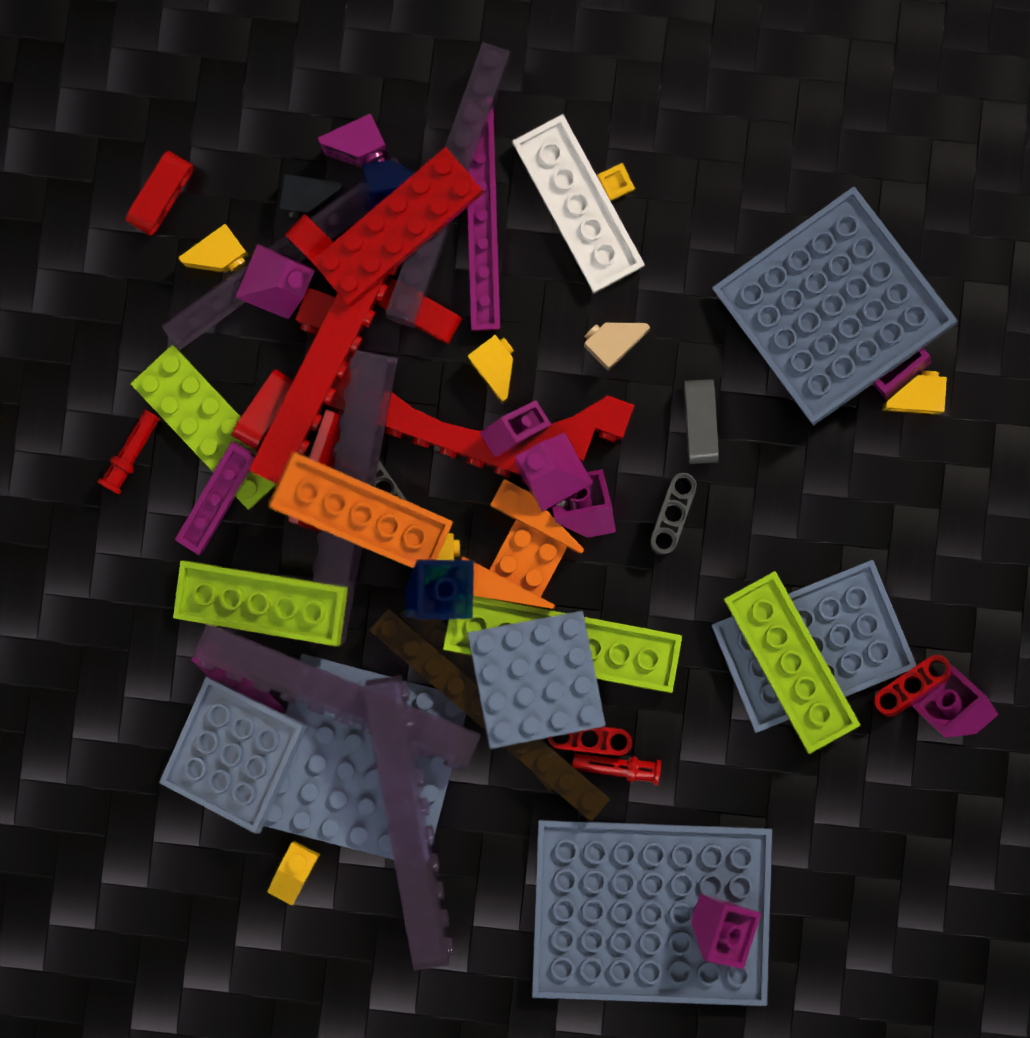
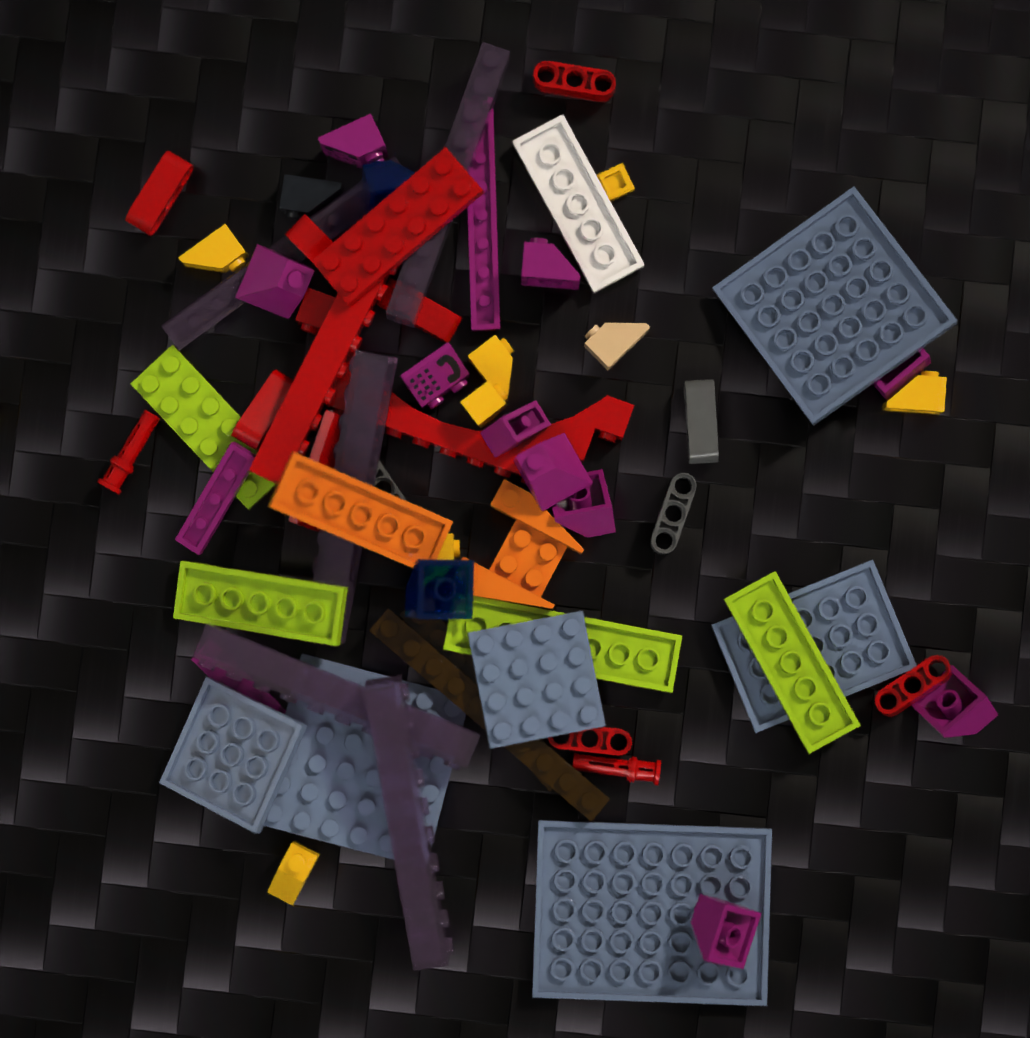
(436, 377): none -> magenta slope
(485, 403): none -> yellow slope
(547, 267): none -> magenta slope
(563, 71): none -> red beam

